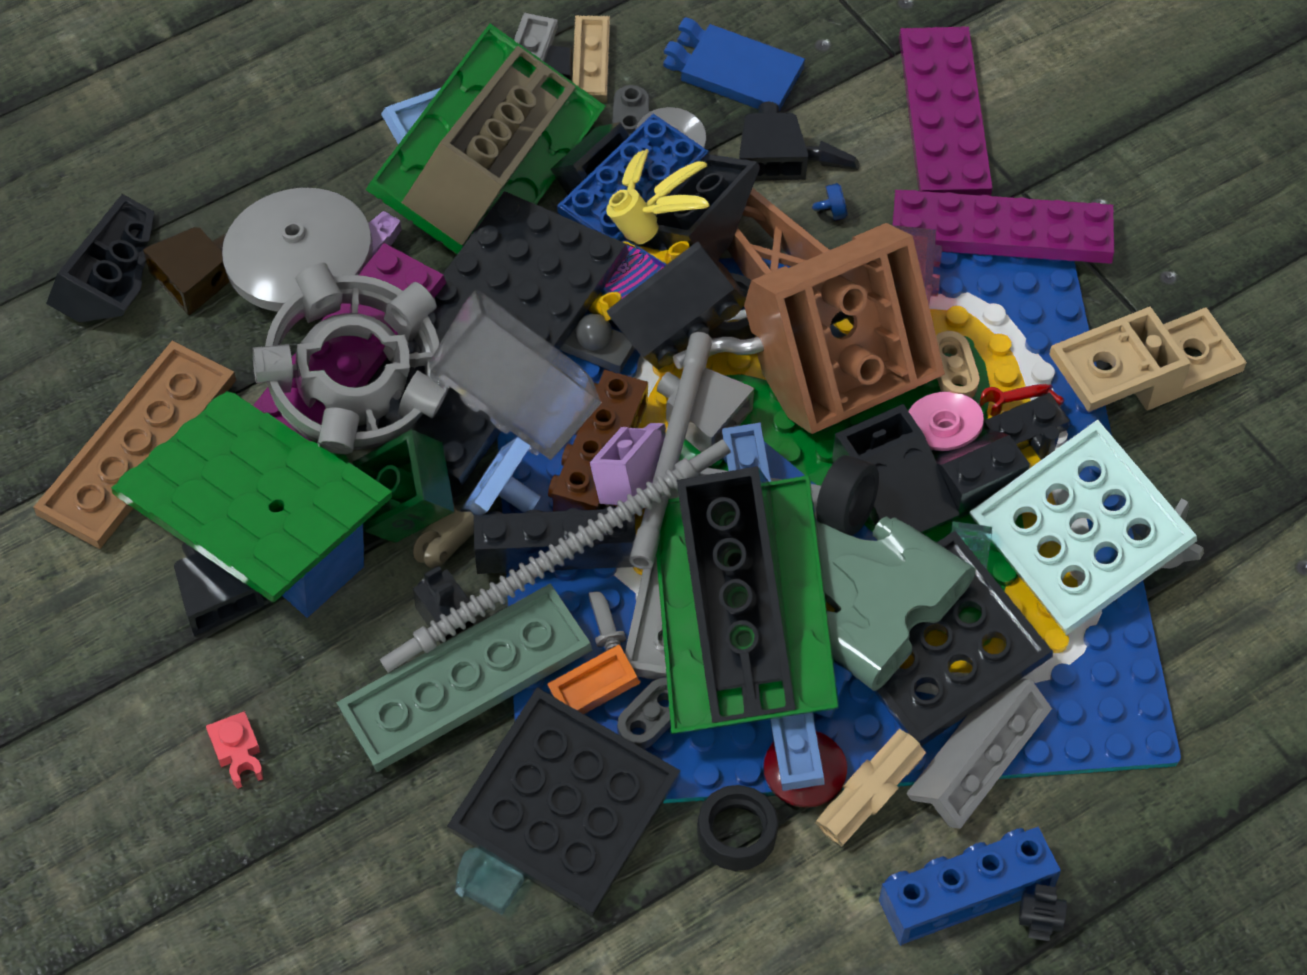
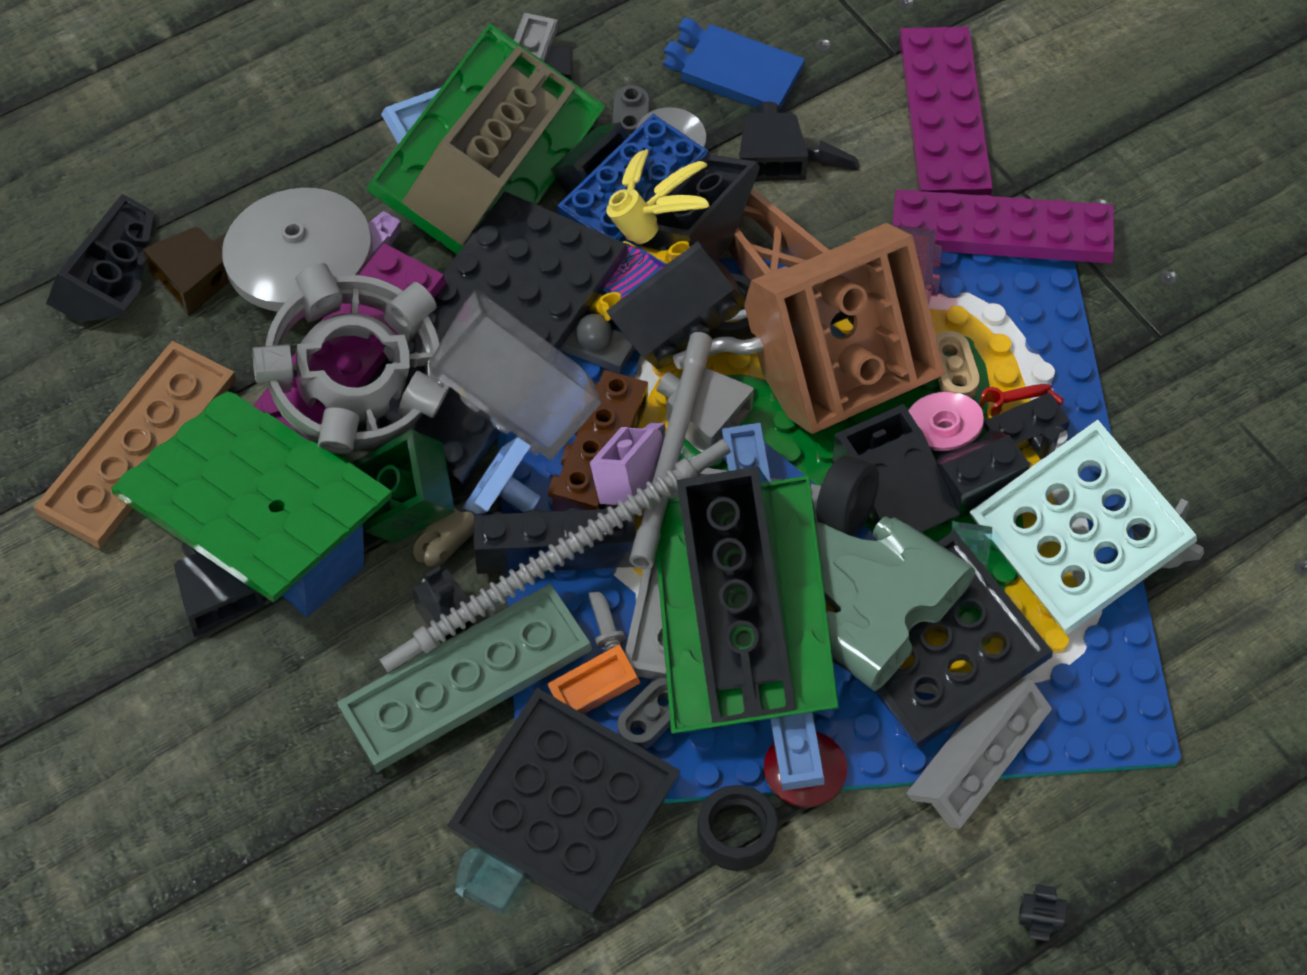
(235, 745): coral plate -> none
(592, 55): tan tile -> none
(834, 202): blue tile -> none
(870, 787): tan piece -> none
(967, 884): blue brick -> none
(1147, 358): tan bracket -> none

